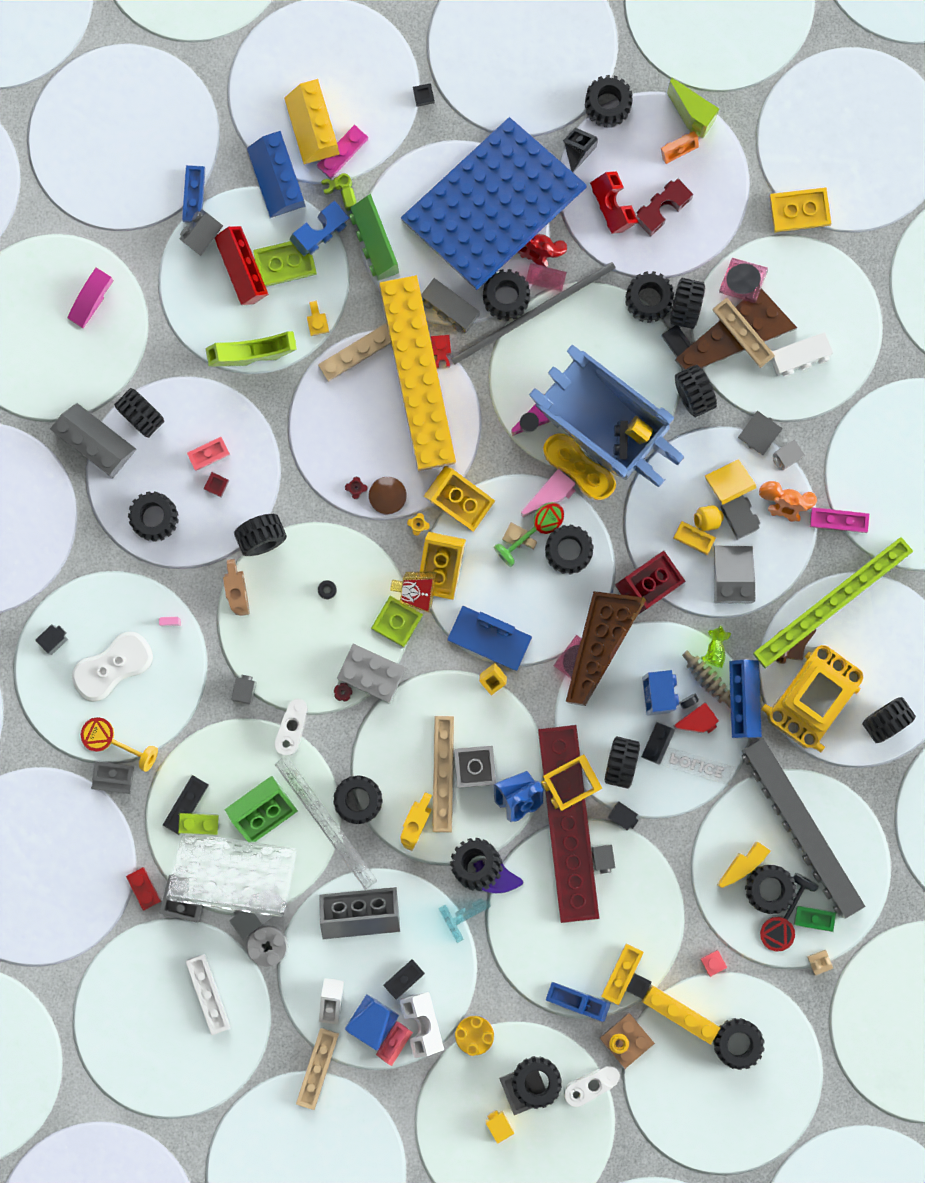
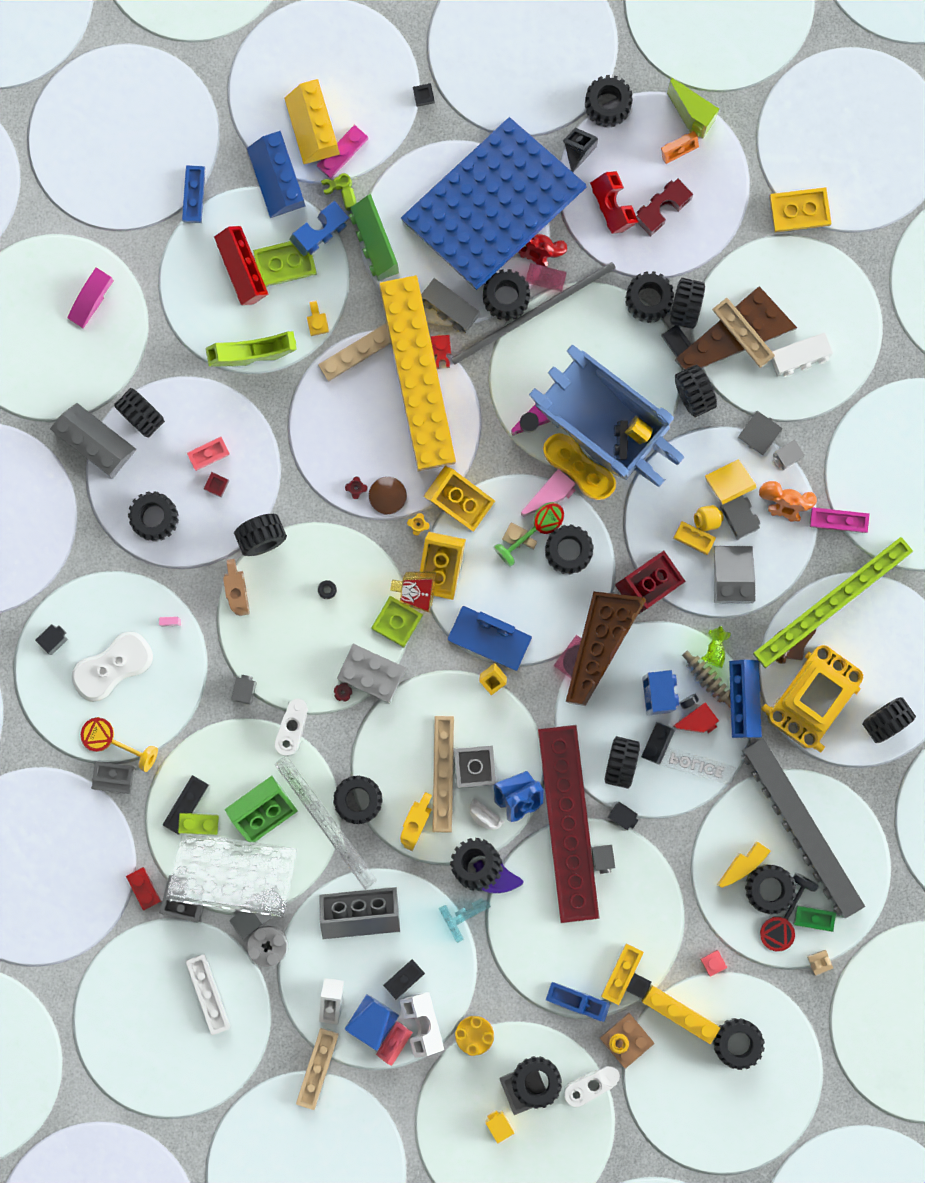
(200, 231): dark grey brick -> none
(484, 816): none -> white plate
(556, 801): yellow window -> none
(743, 280): tile -> none

